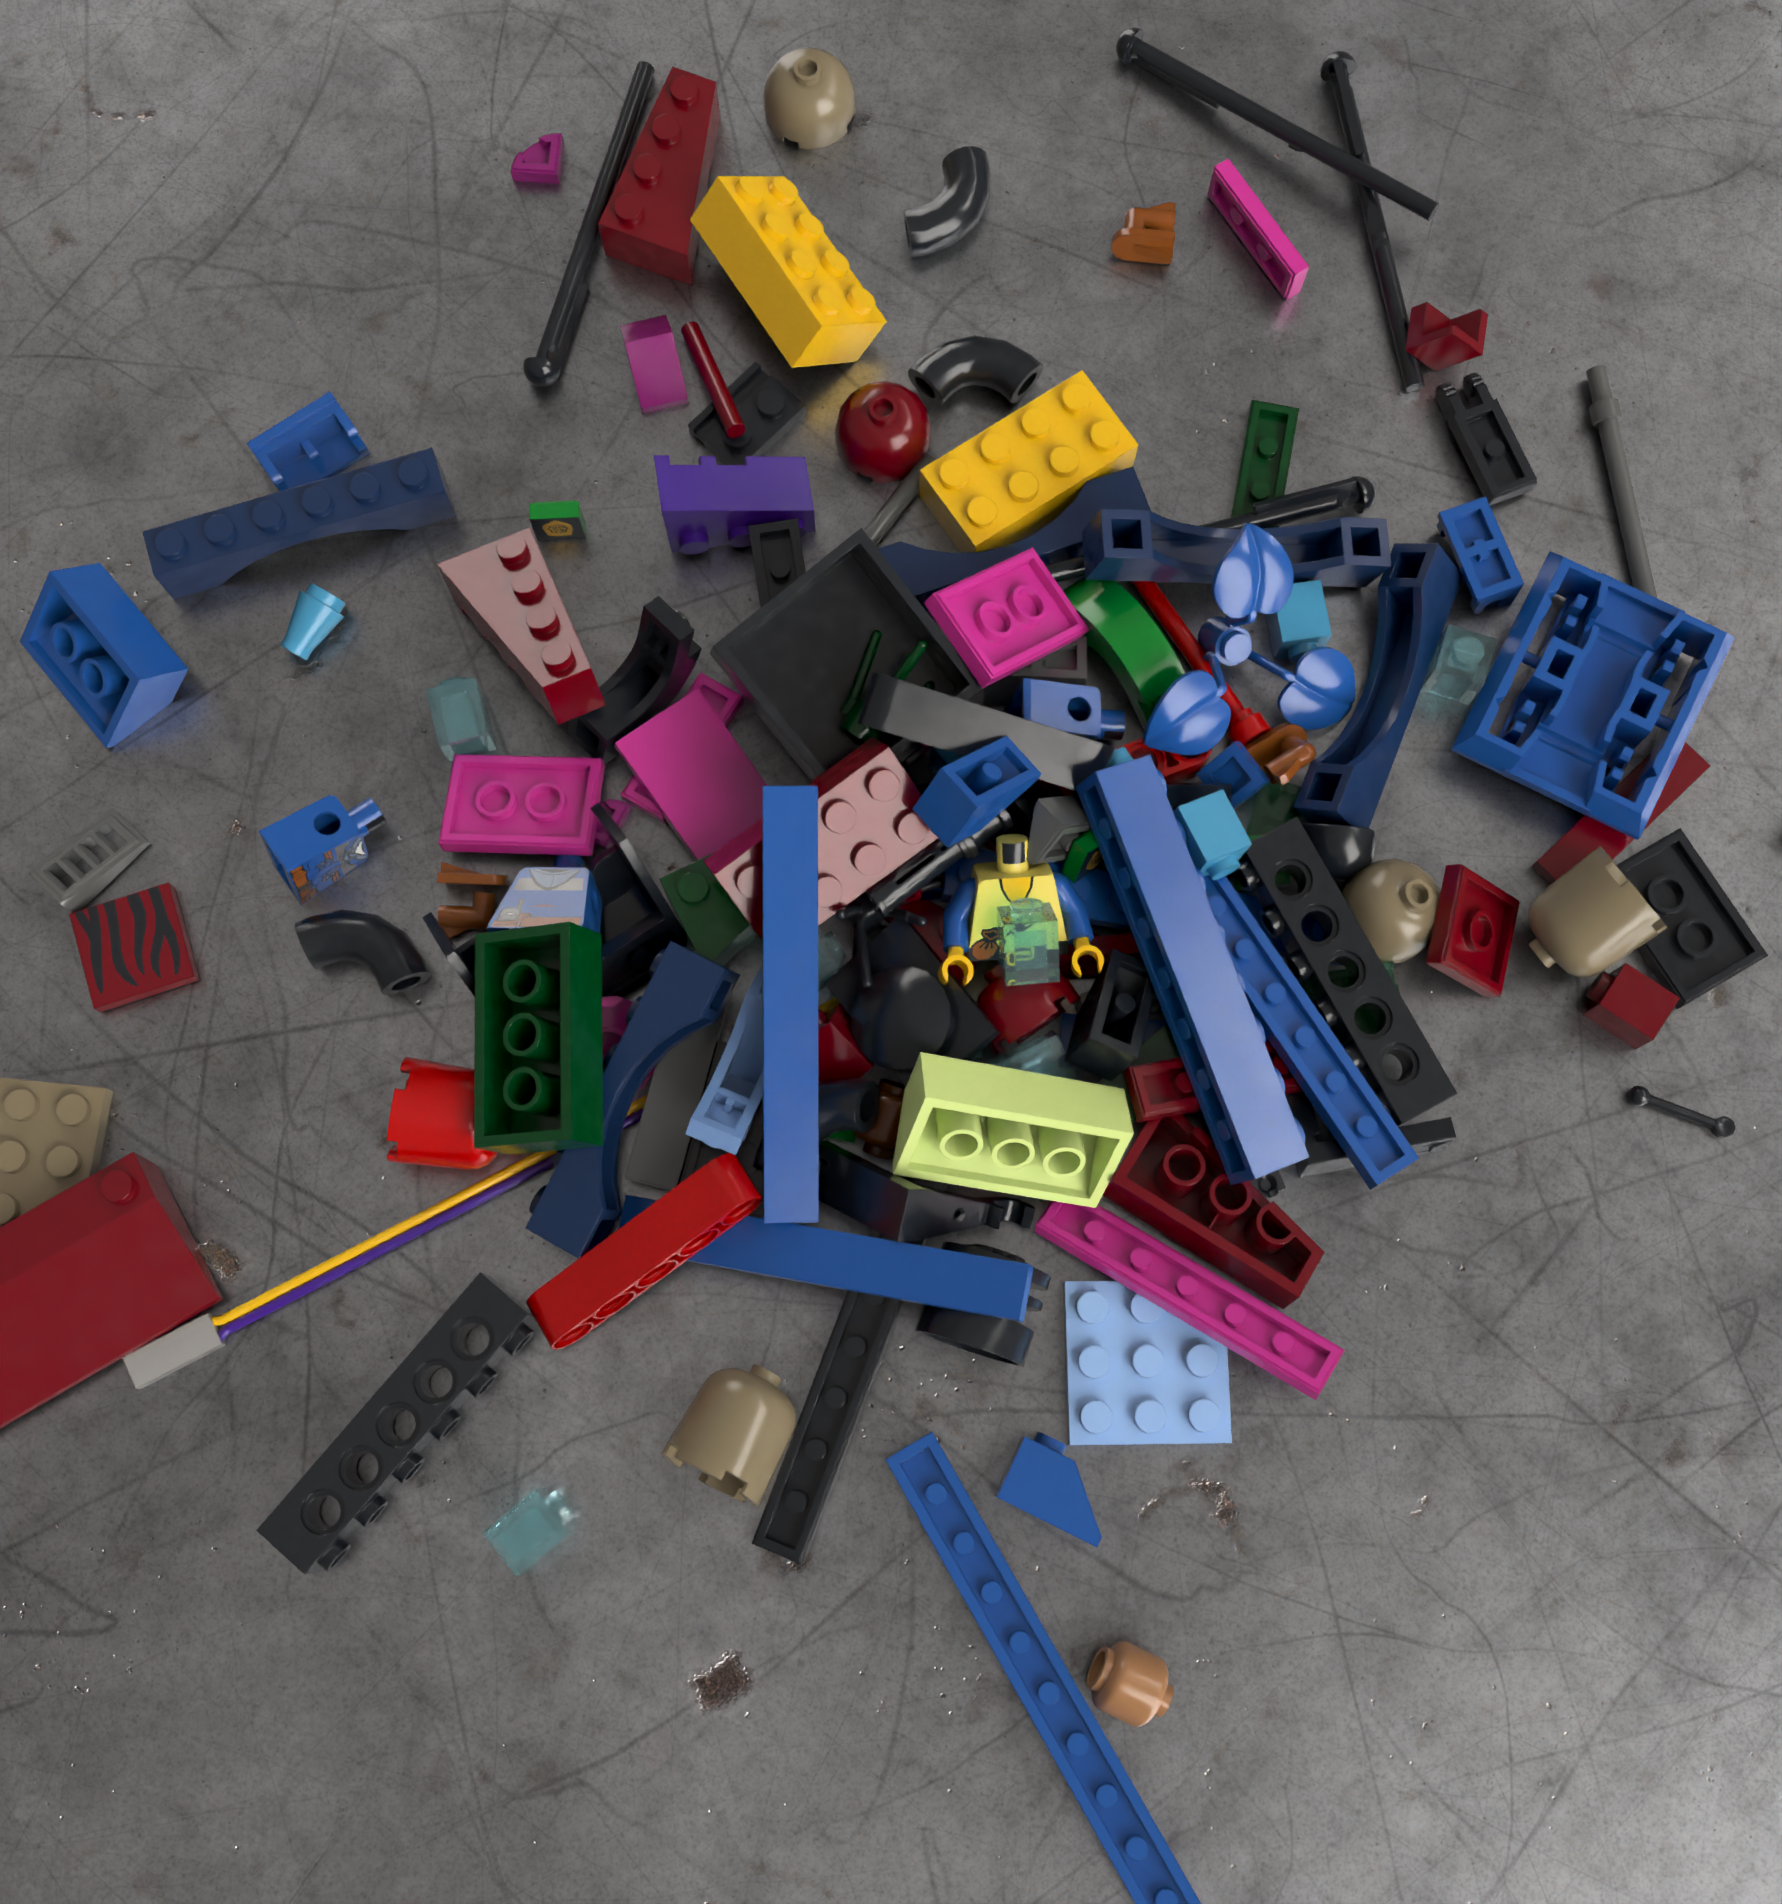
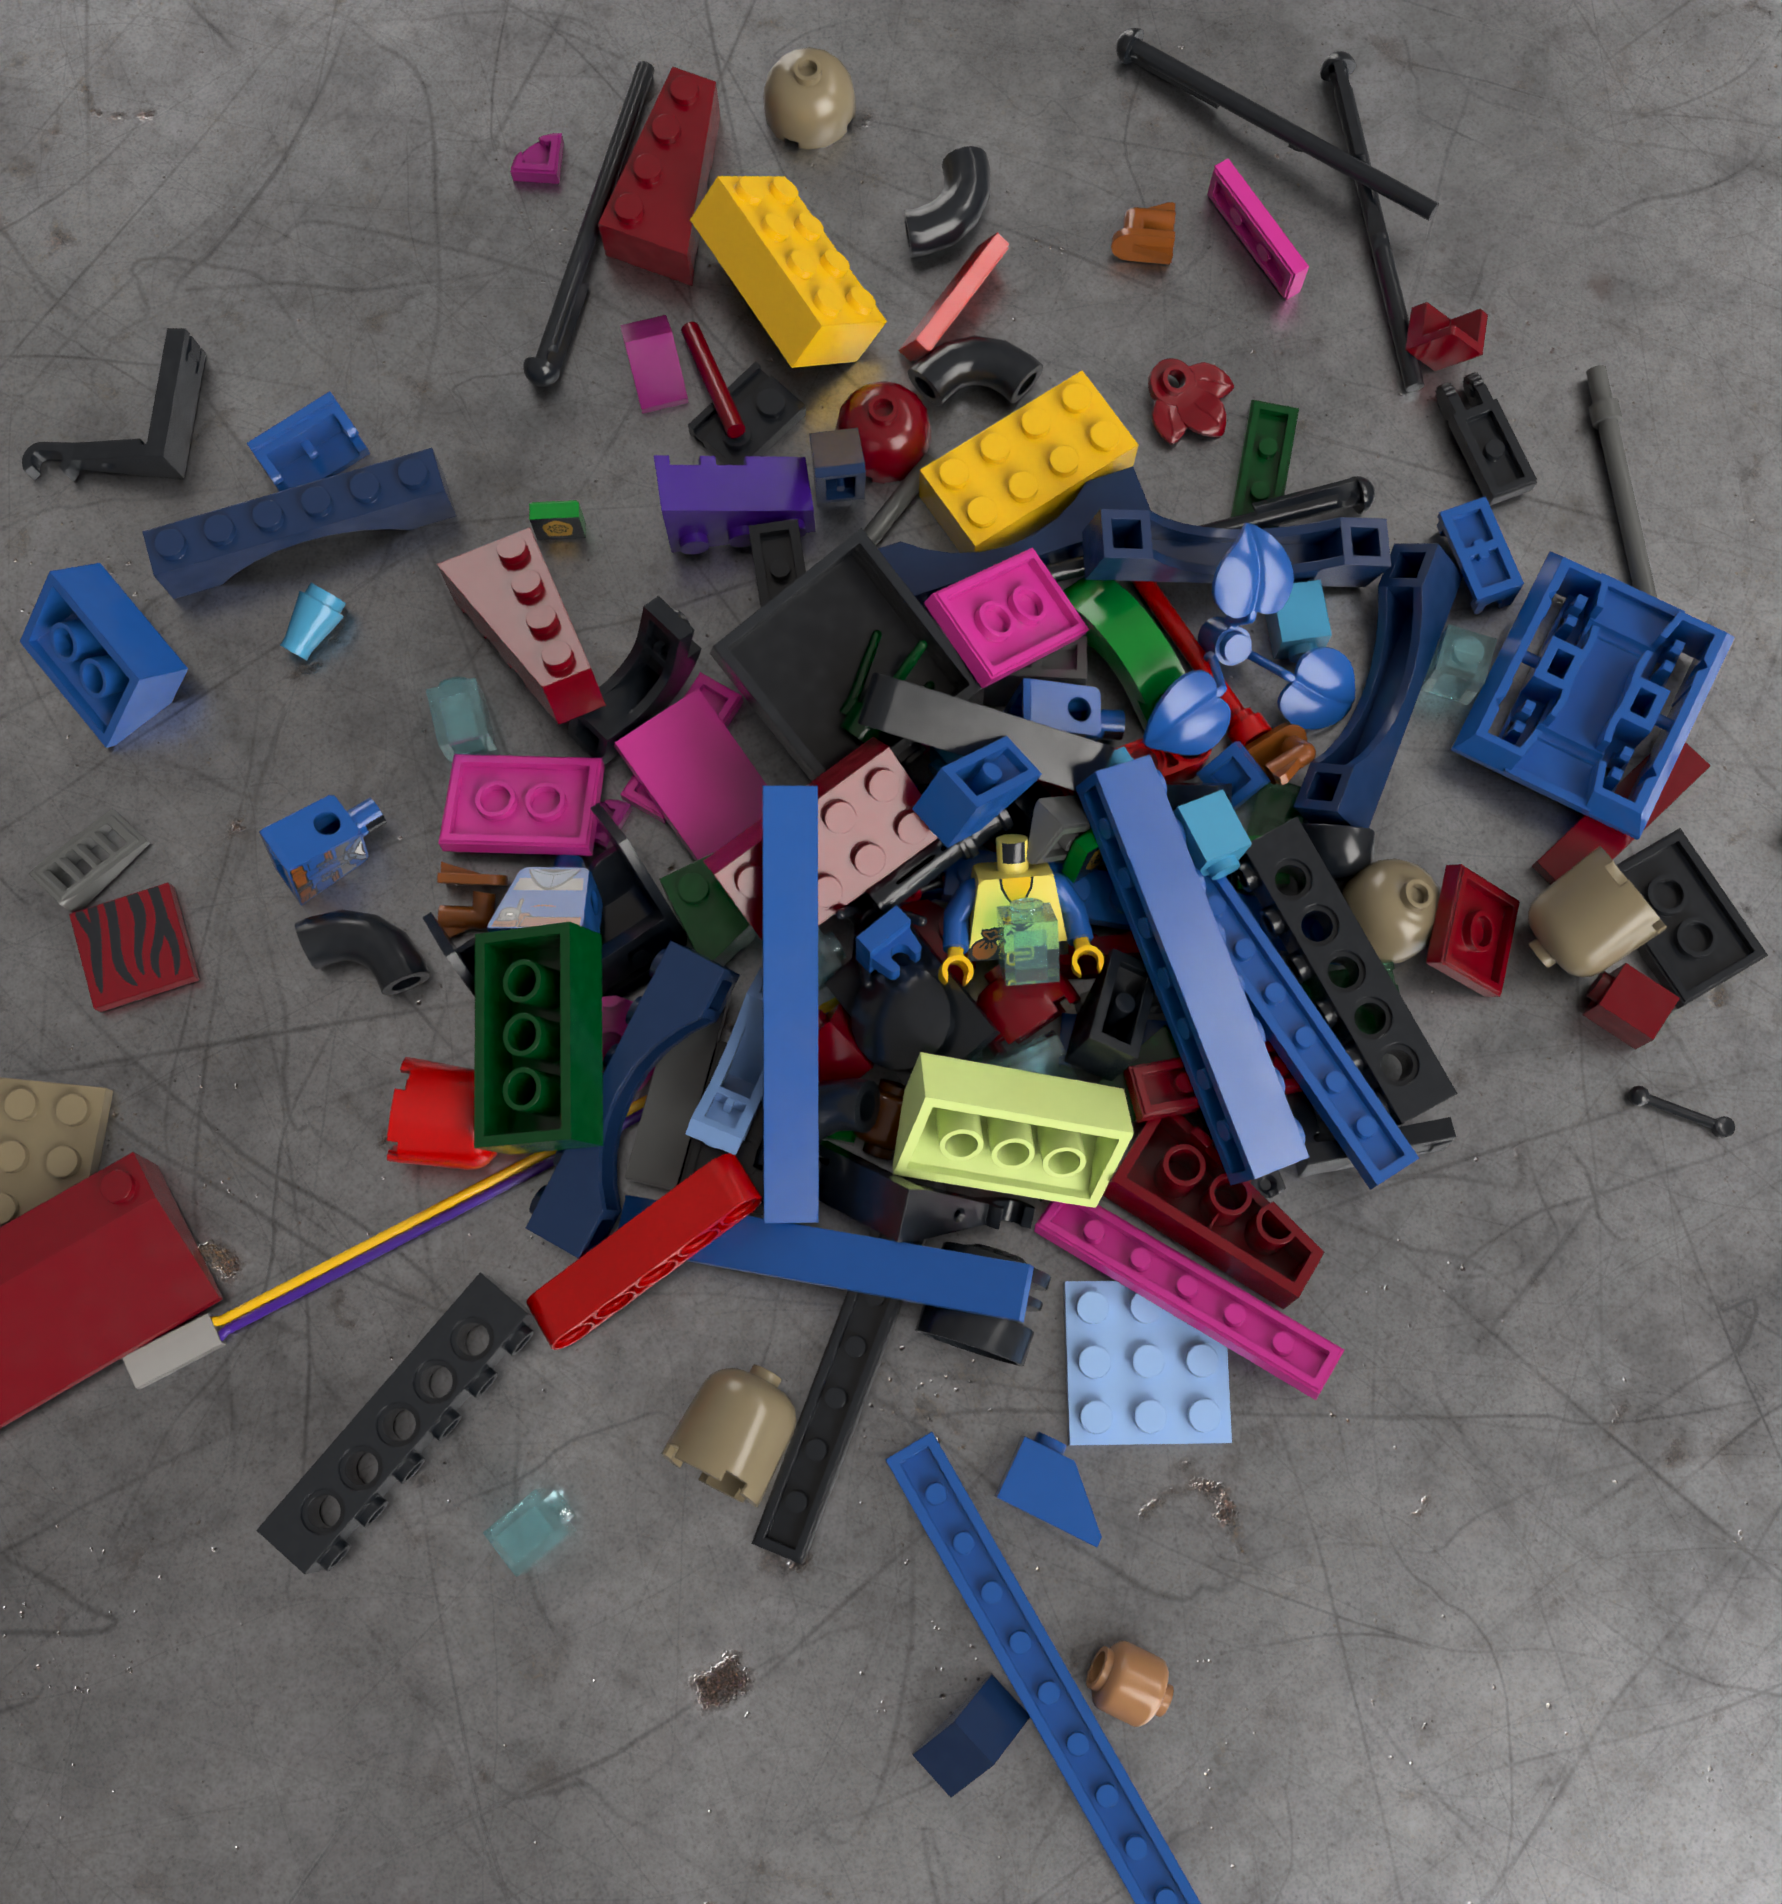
(169, 431): none -> black hinge
(838, 465): none -> dark blue slope
(885, 938): none -> blue tile
(954, 297): none -> tile
(972, 1736): none -> dark blue slope
(1192, 405): none -> dark red plate

